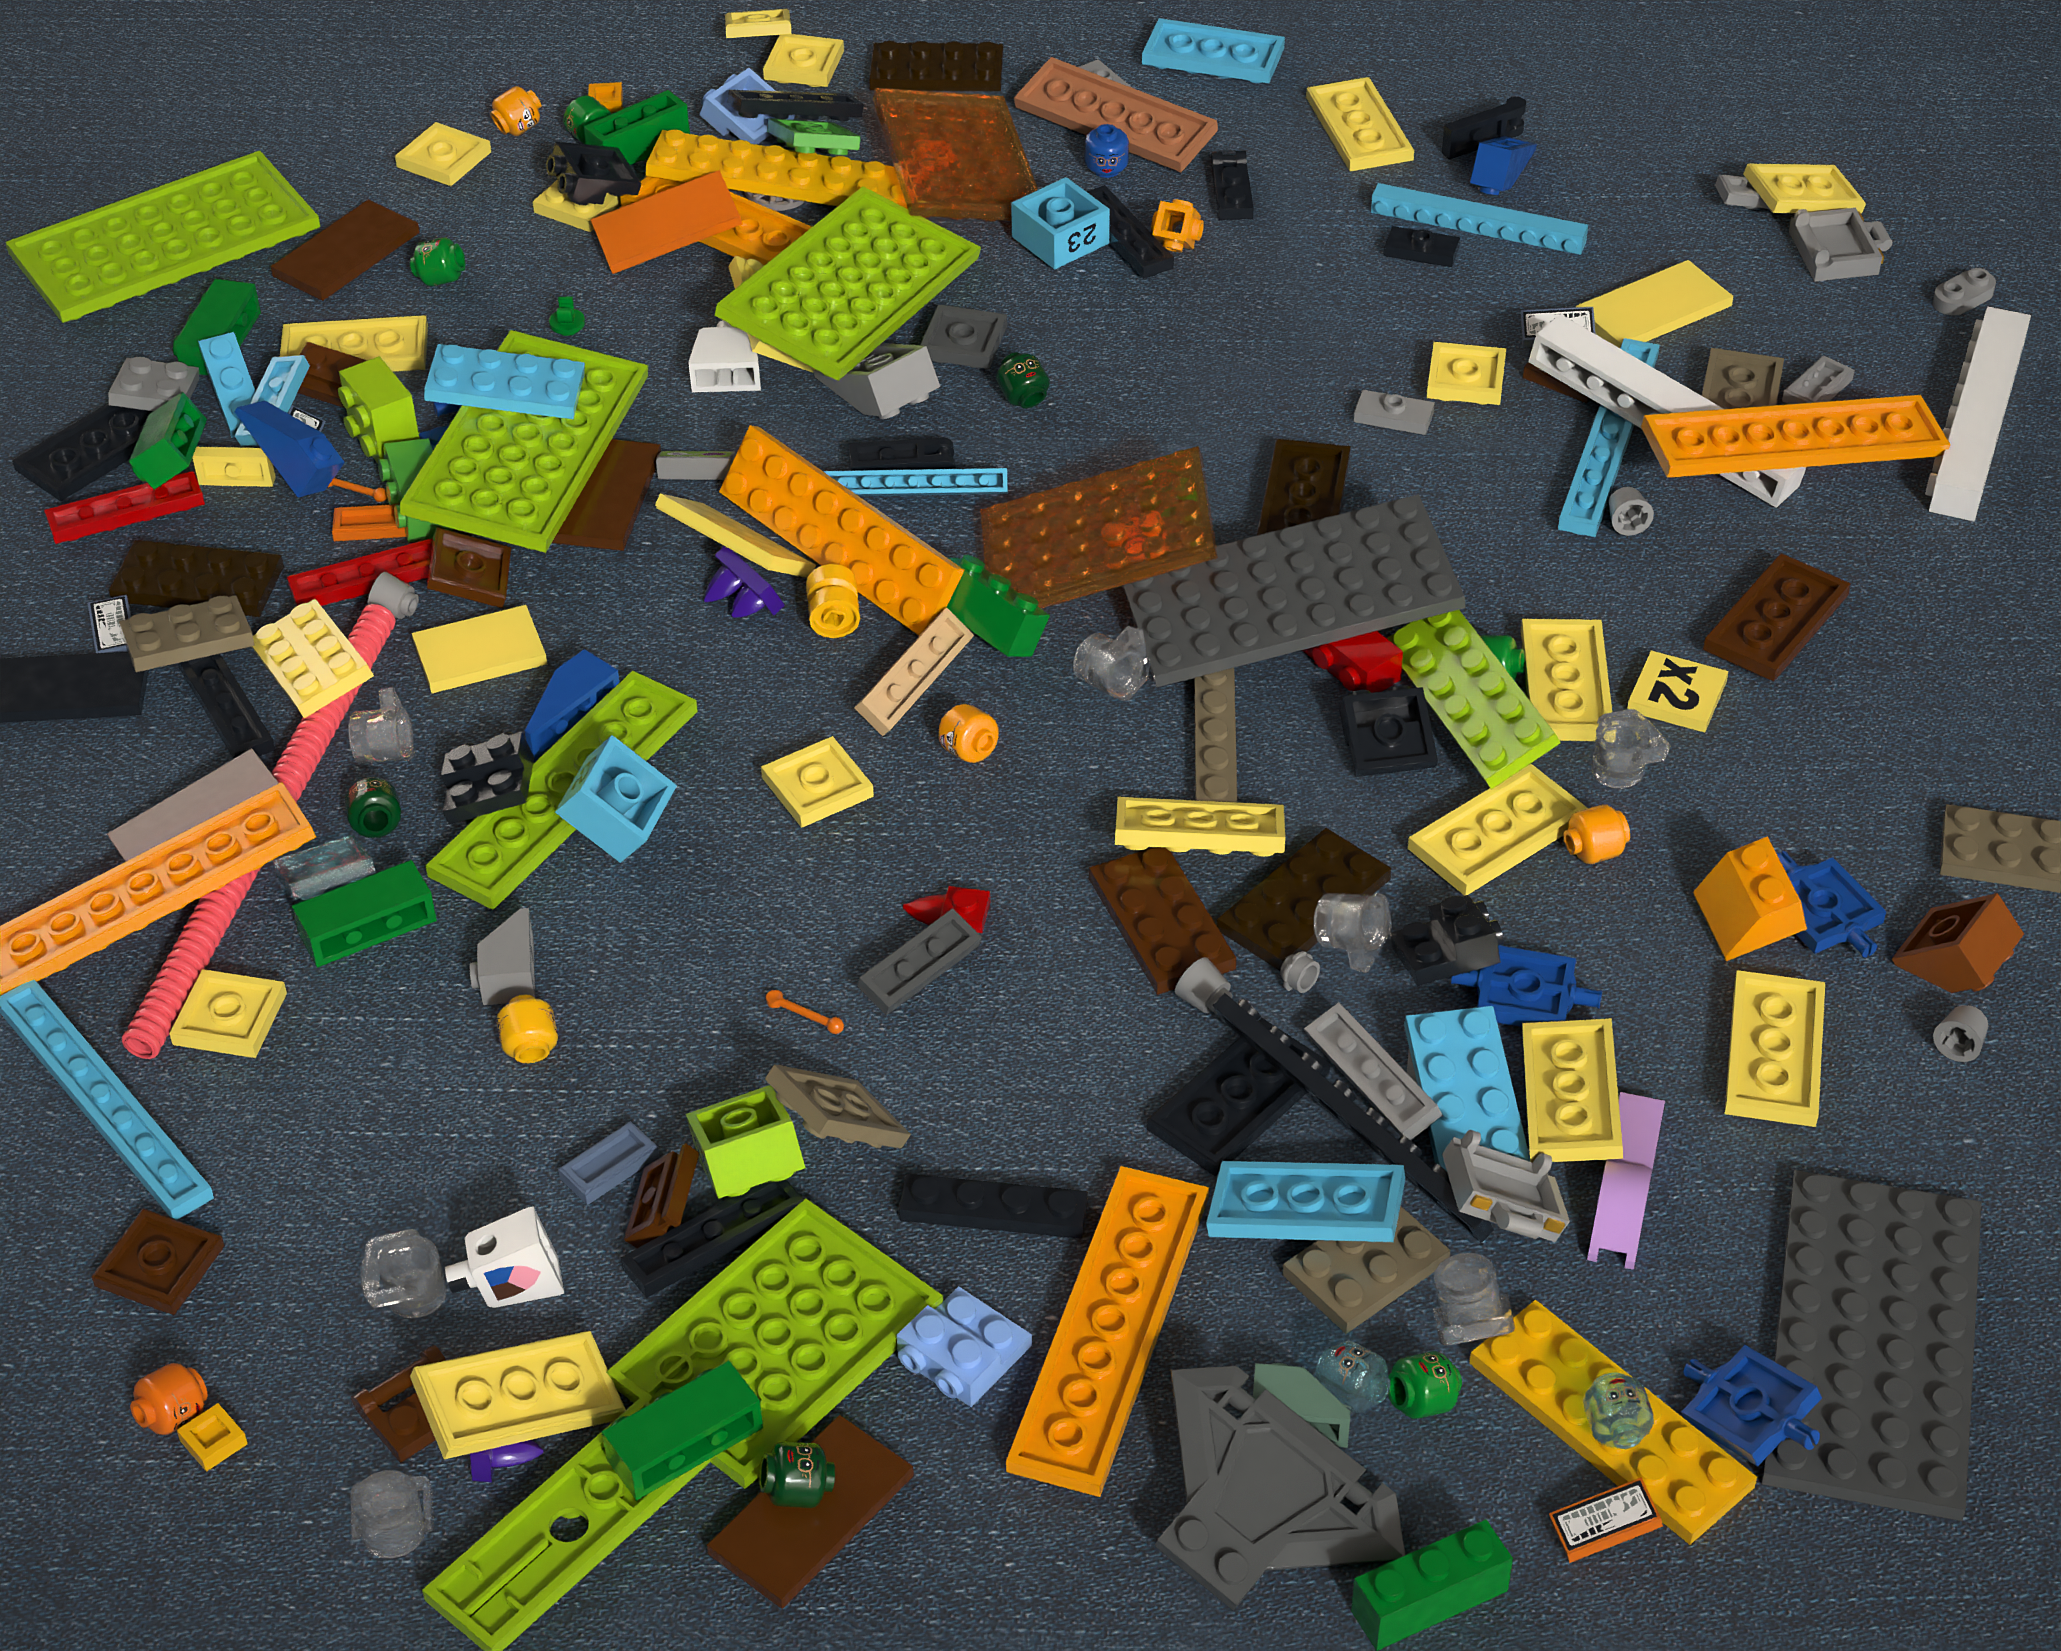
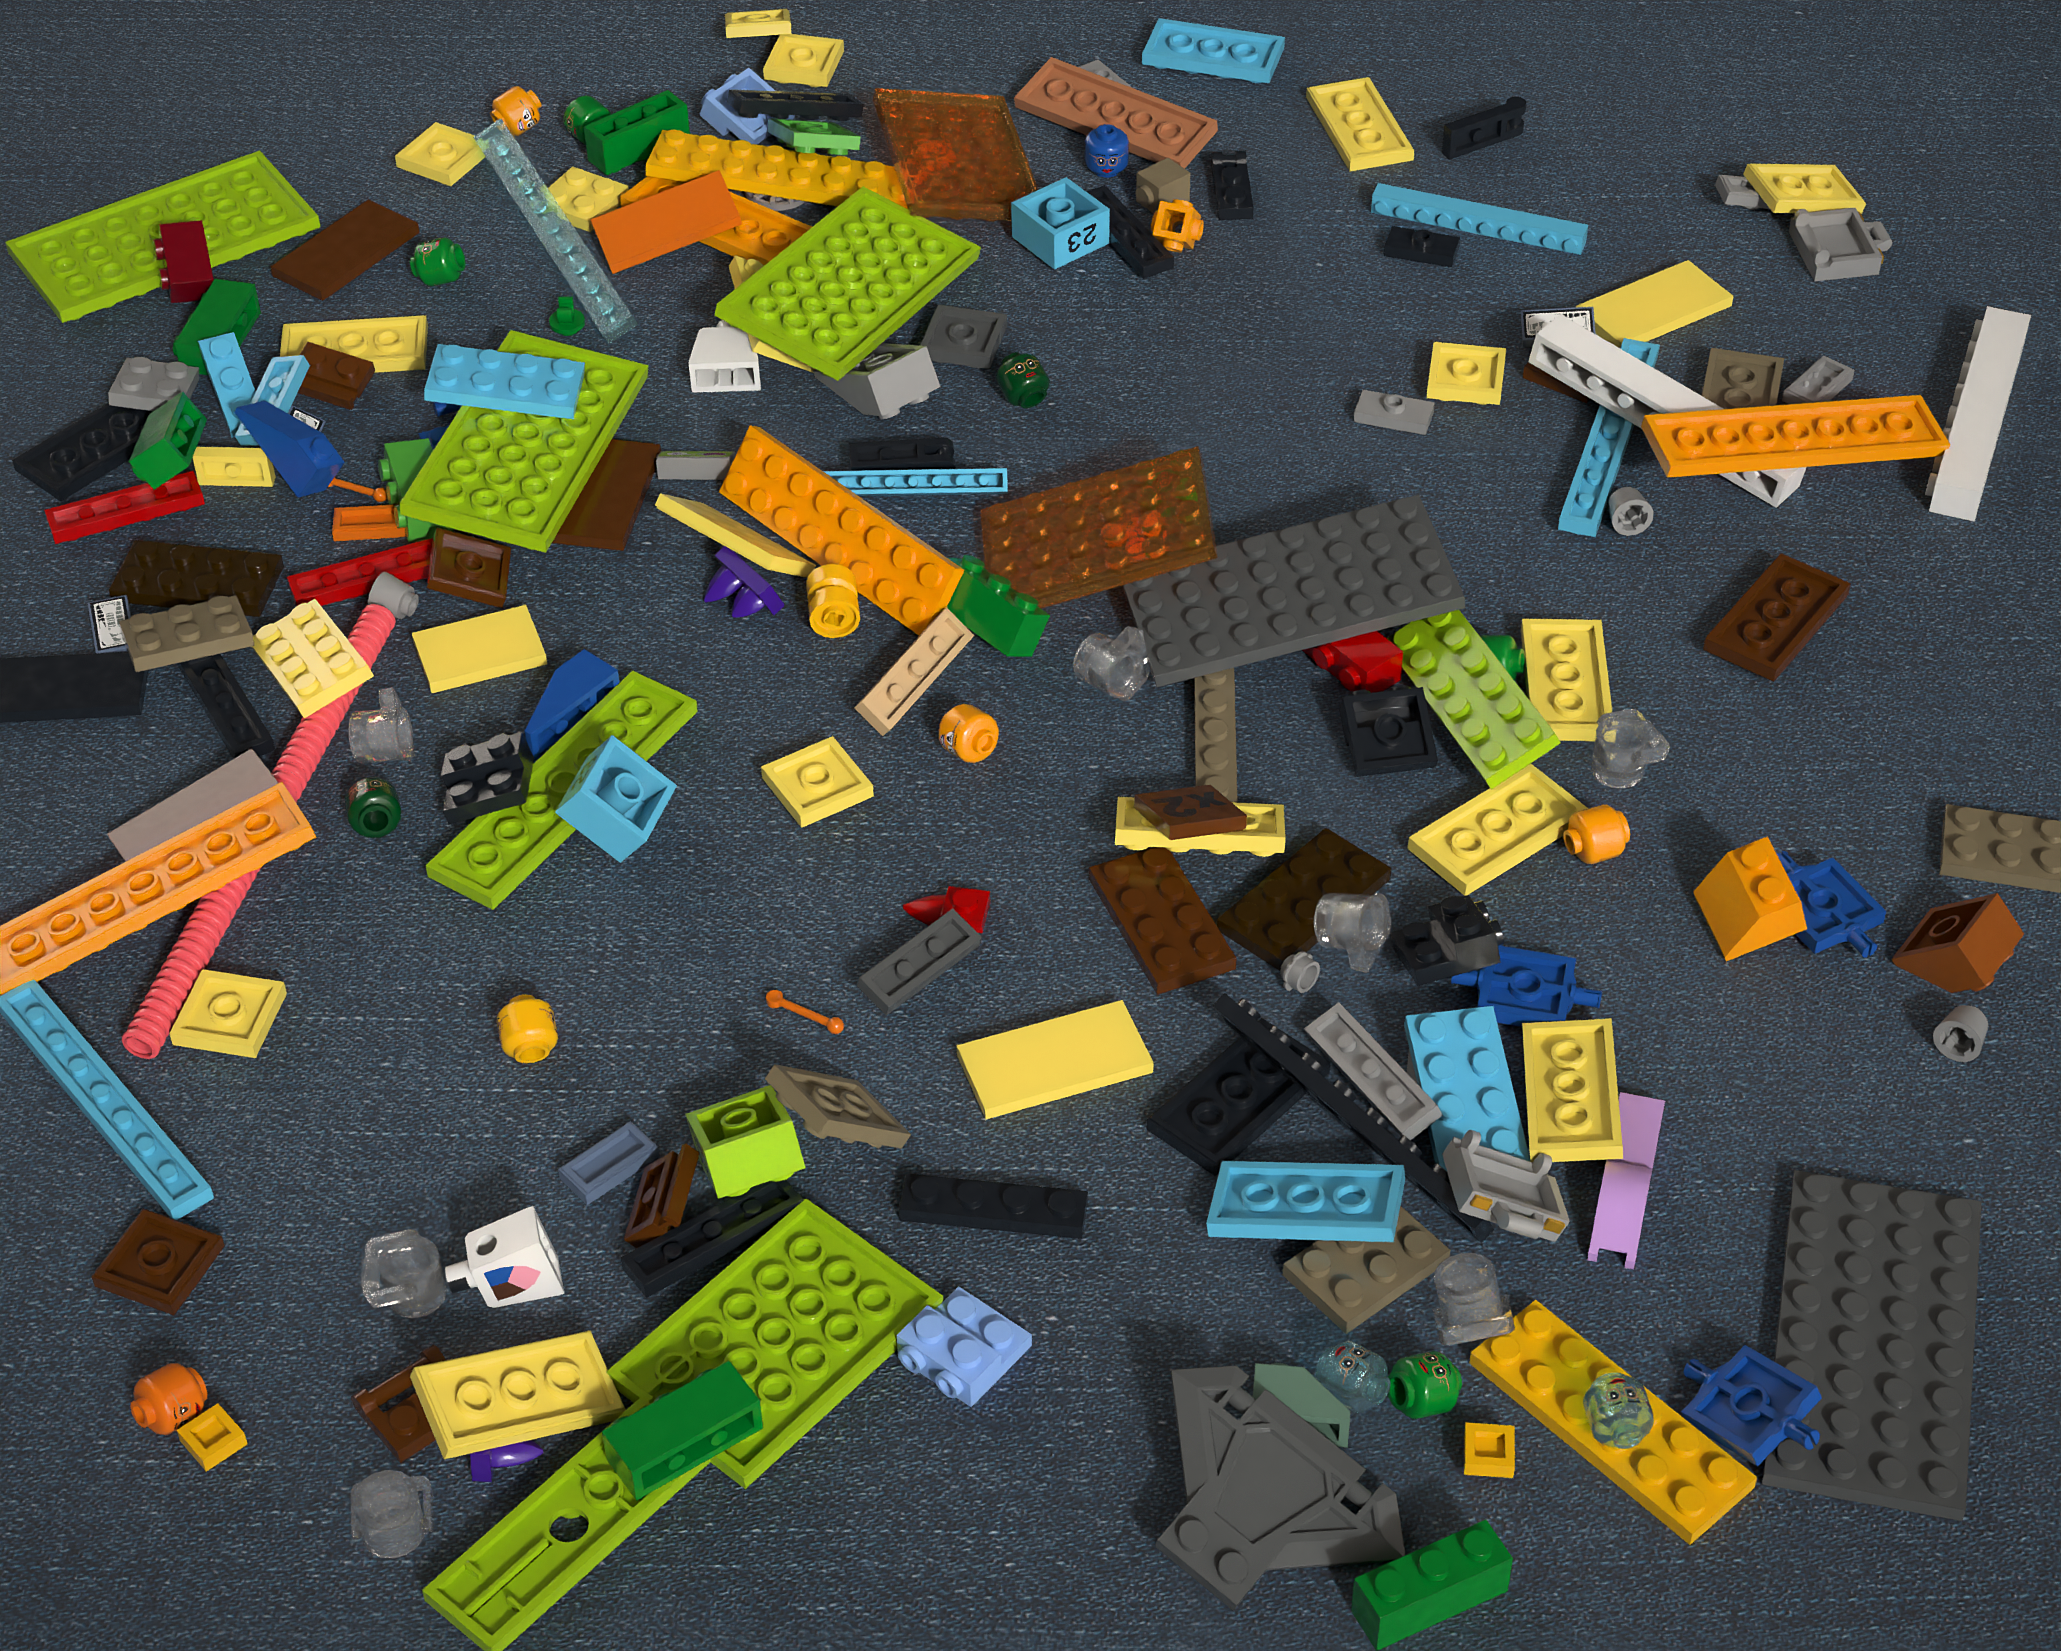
(185, 260): none -> dark red brick
(323, 867): clear light blue plate -> none
(364, 913): green brick -> none
(376, 407): lime brick -> none
(506, 961): light grey slope -> none
(556, 231): none -> clear light blue plate
(591, 172): black plate -> none
(608, 95): light orange plate -> none
(786, 1547): reddish brown tile -> none
(796, 1474): dark green head -> none
(937, 66): dark brown plate -> none
(1054, 1059): none -> light yellow tile
(1108, 1332): light orange plate -> none
(1162, 183): none -> dark tan brick
(1190, 812): none -> reddish brown tile
(1202, 985): light grey hat -> none
(1303, 484): dark brown plate -> none
(1489, 1450): none -> yellow plate
(1500, 163): blue slope -> none
(1605, 1520): tile -> none
(1678, 691): light yellow tile -> none
(1775, 1048): light yellow plate -> none
(1964, 292): light grey plate -> none

